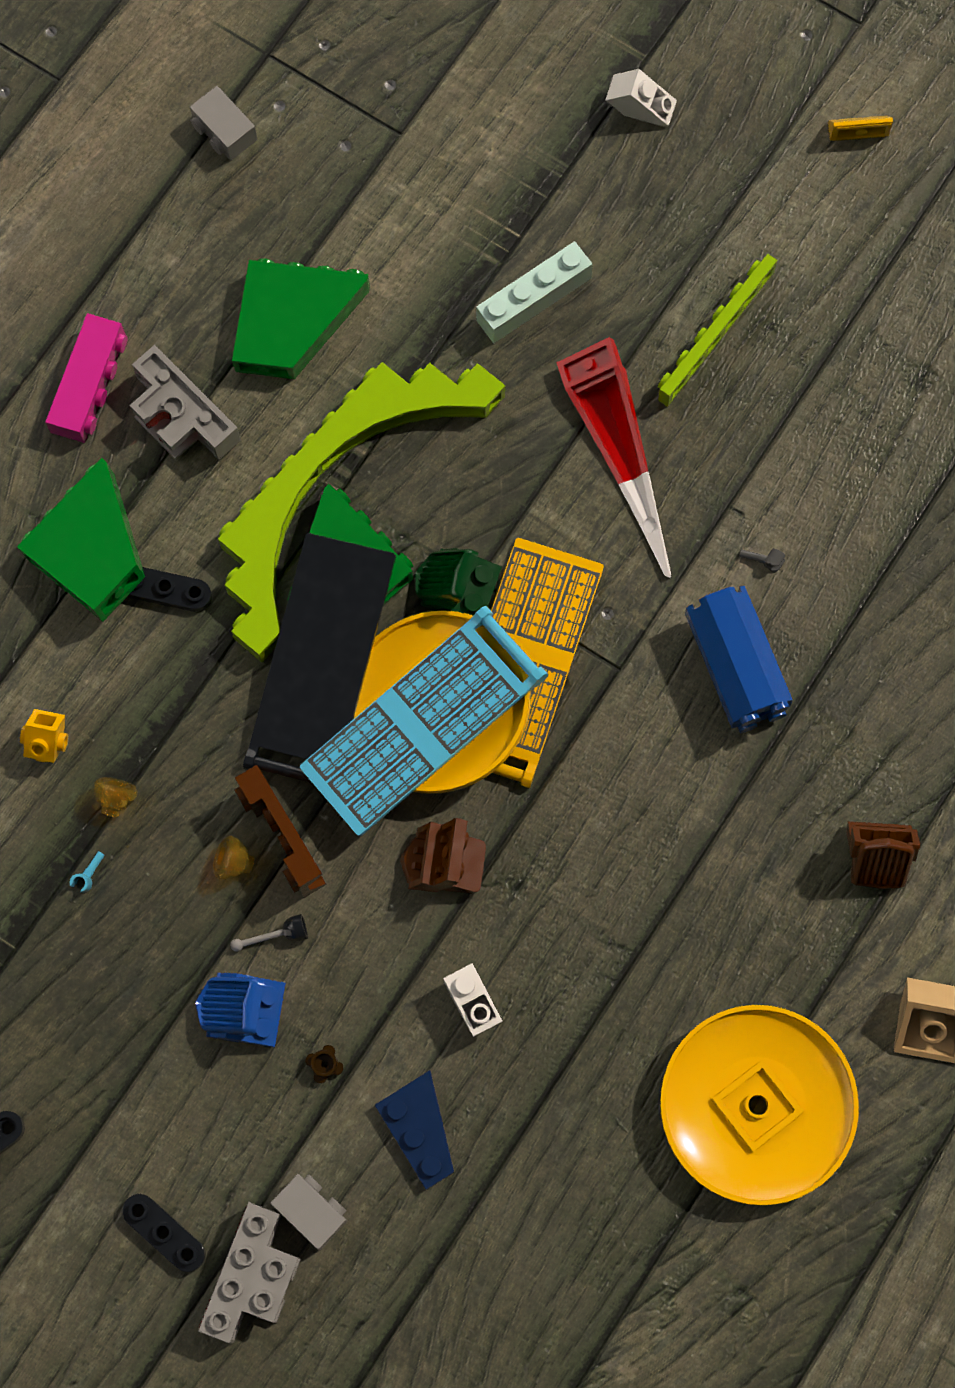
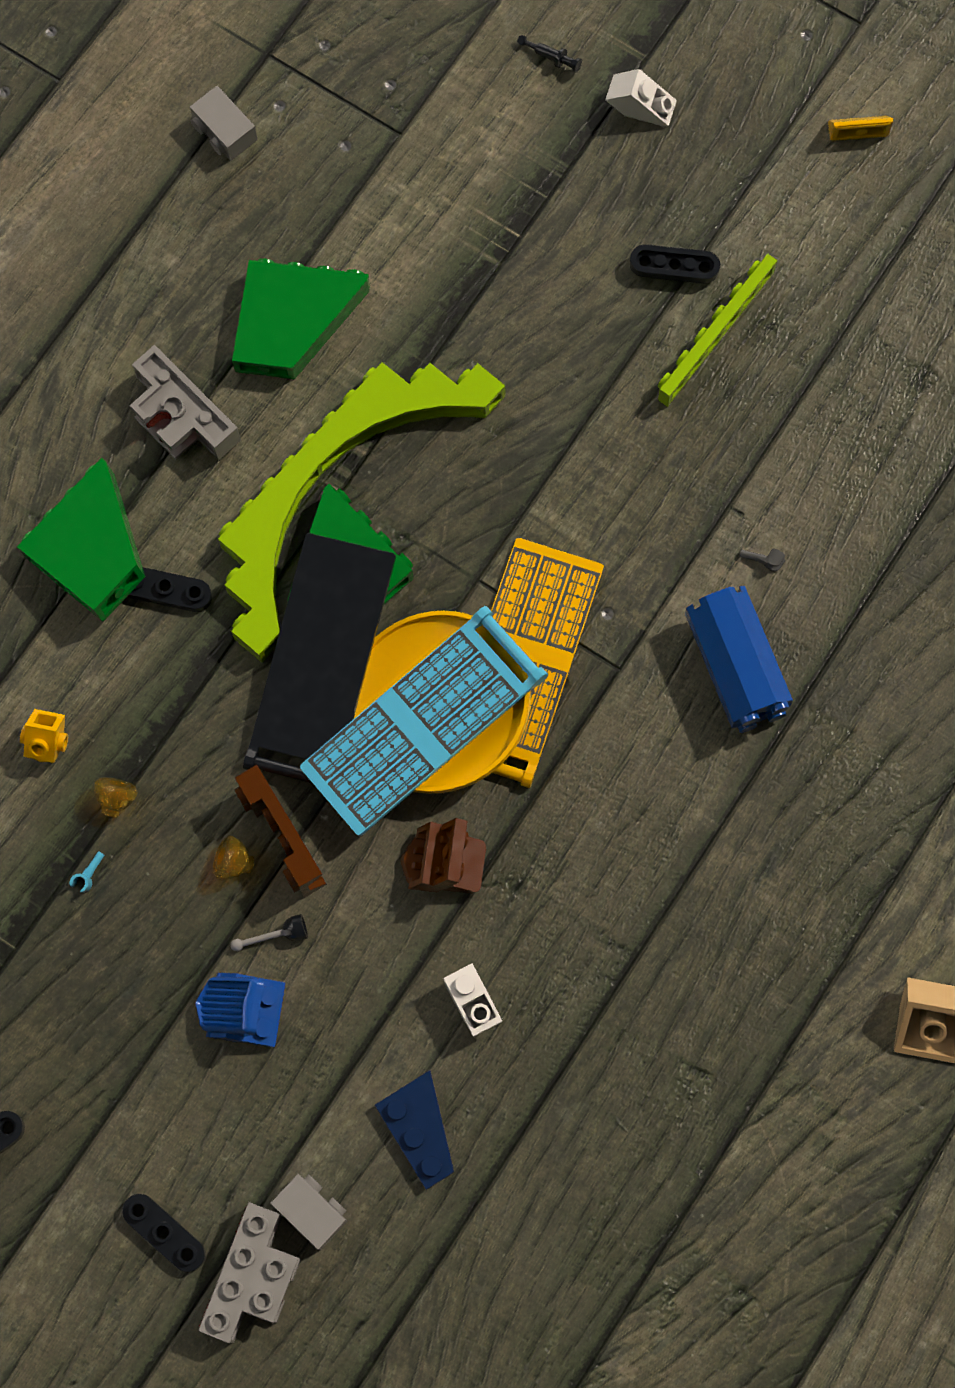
(86, 378): dark pink brick -> none
(322, 1073): dark brown plate -> none
(456, 581): dark green piece -> none
(534, 292): light aqua brick -> none
(558, 56): none -> black piece
(605, 403): red plate -> none
(687, 259): none -> black plate
(806, 1093): yellow dish -> none
(881, 853): reddish brown piece -> none

